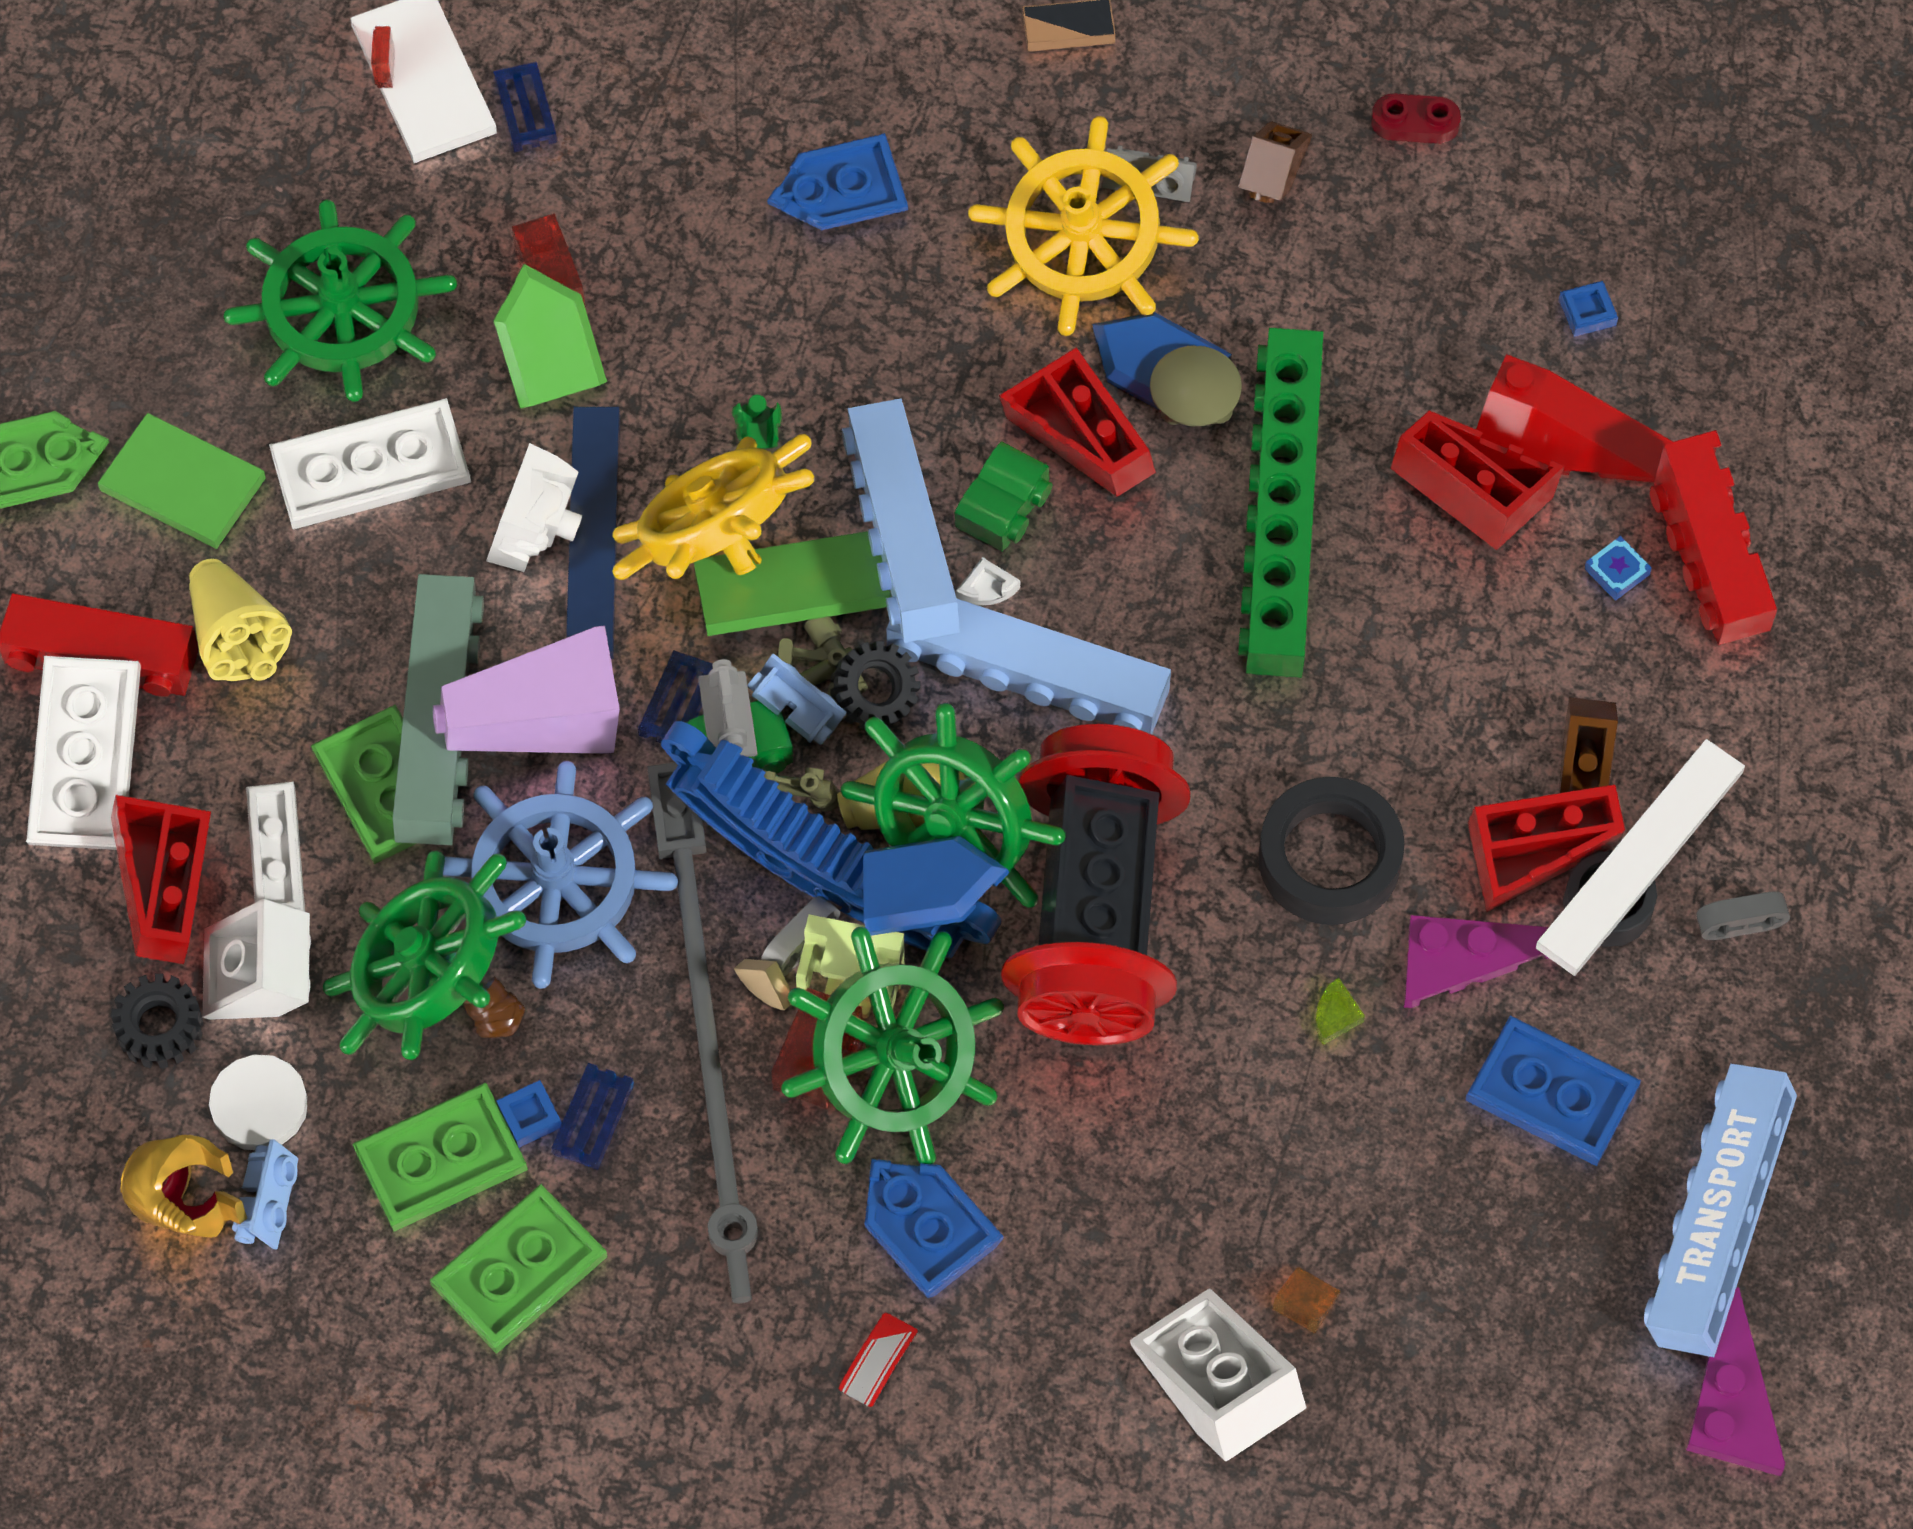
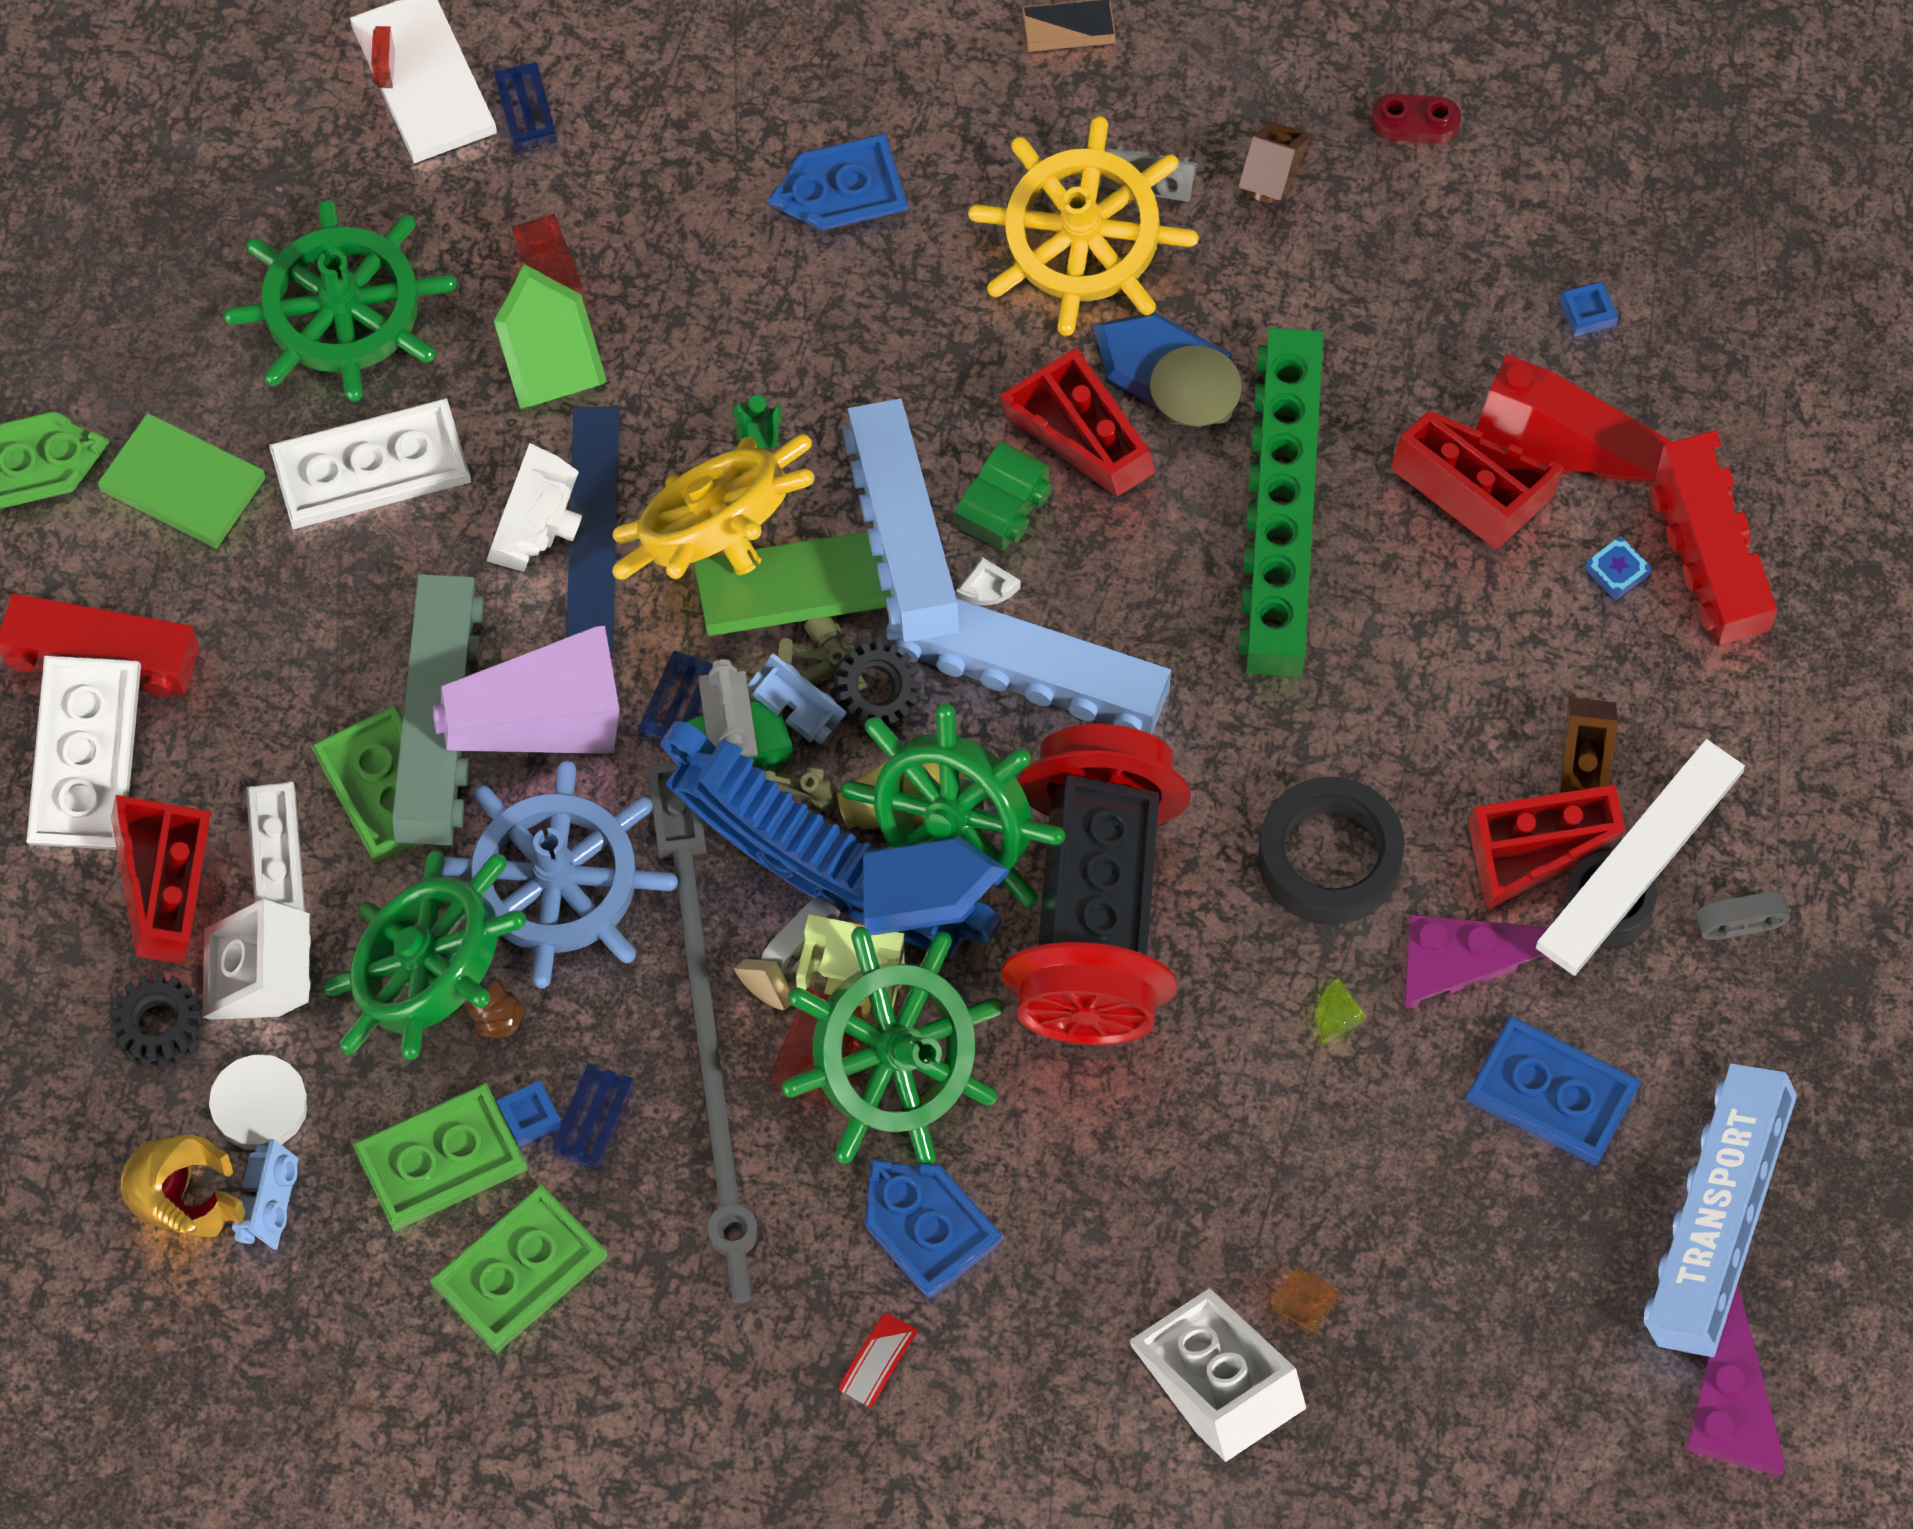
(235, 625): light yellow cone -> none

